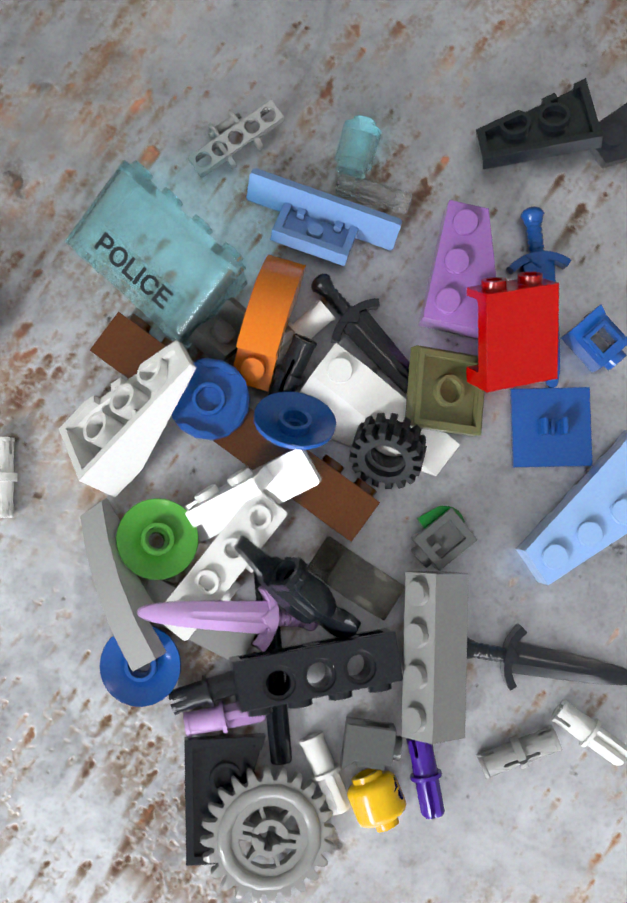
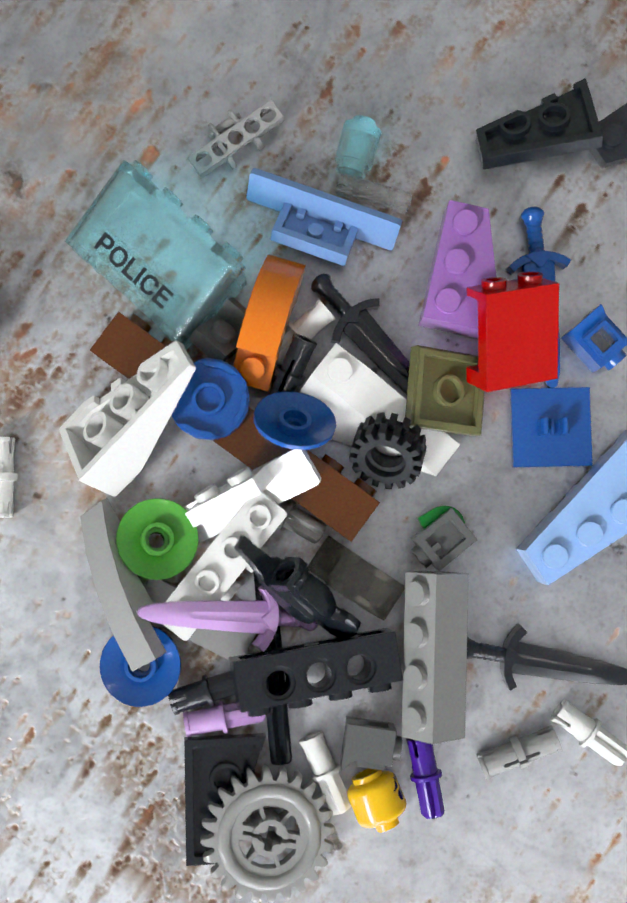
(302, 523): none -> light grey axle

